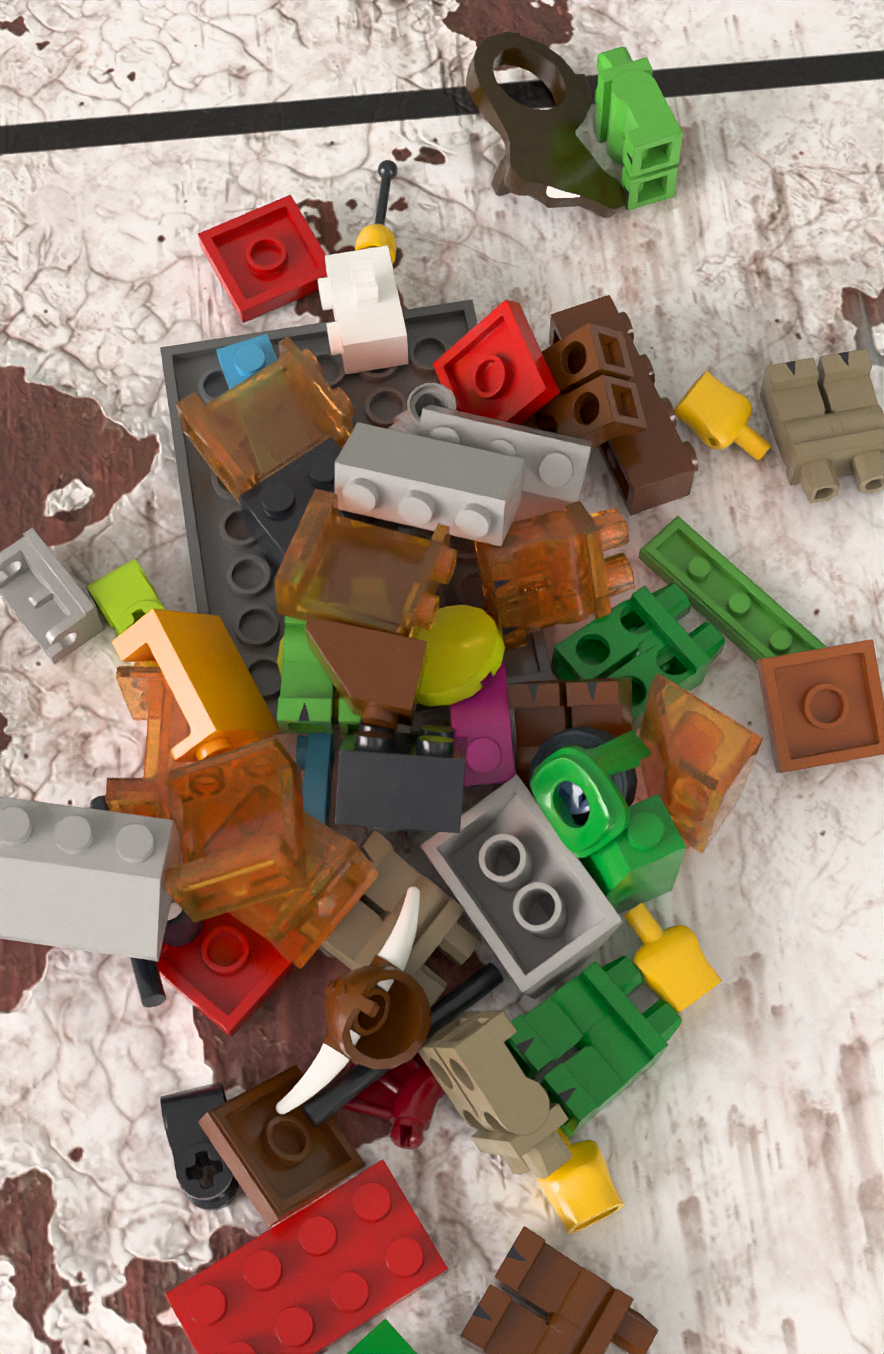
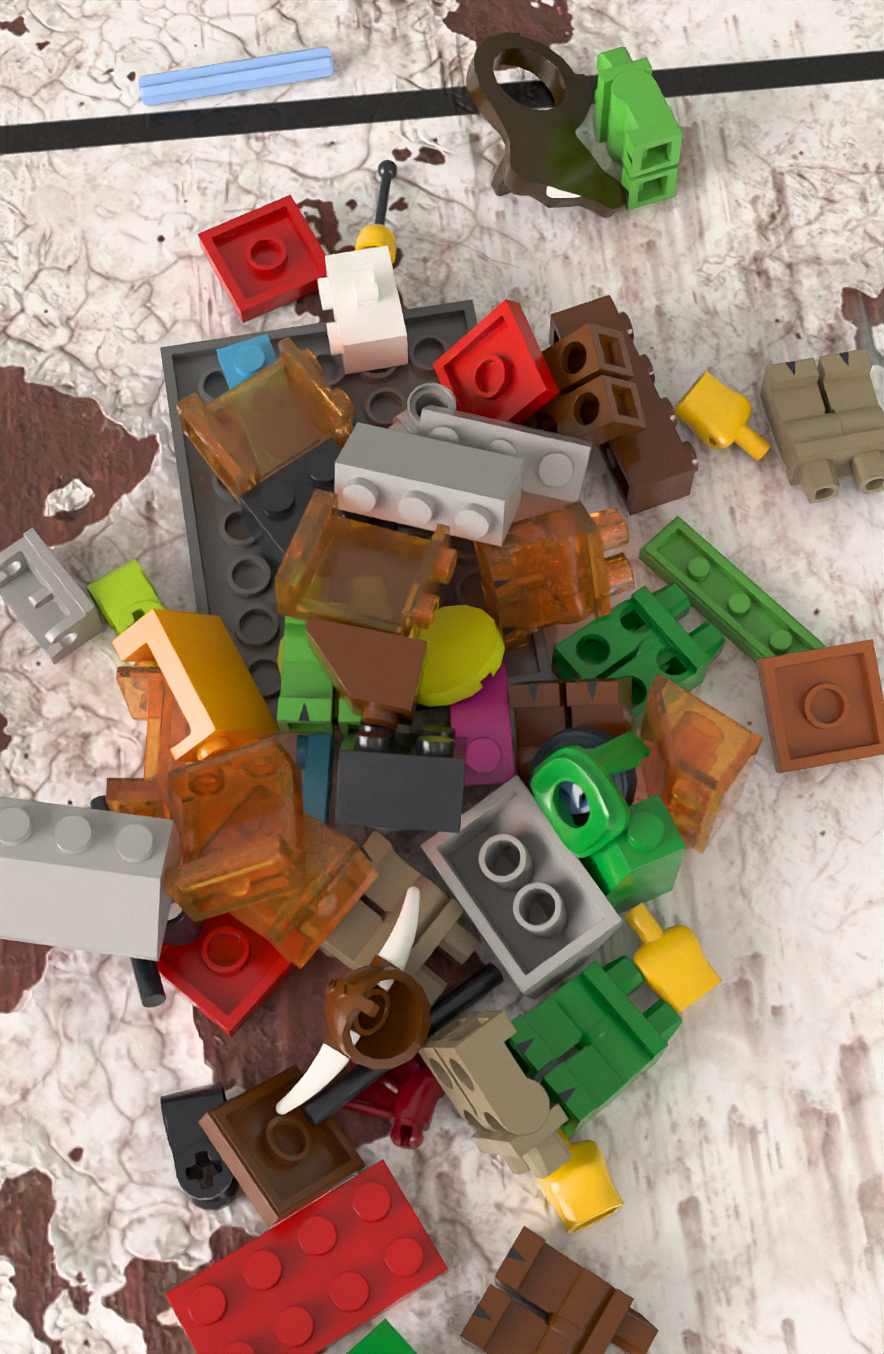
(236, 76): none -> light blue axle

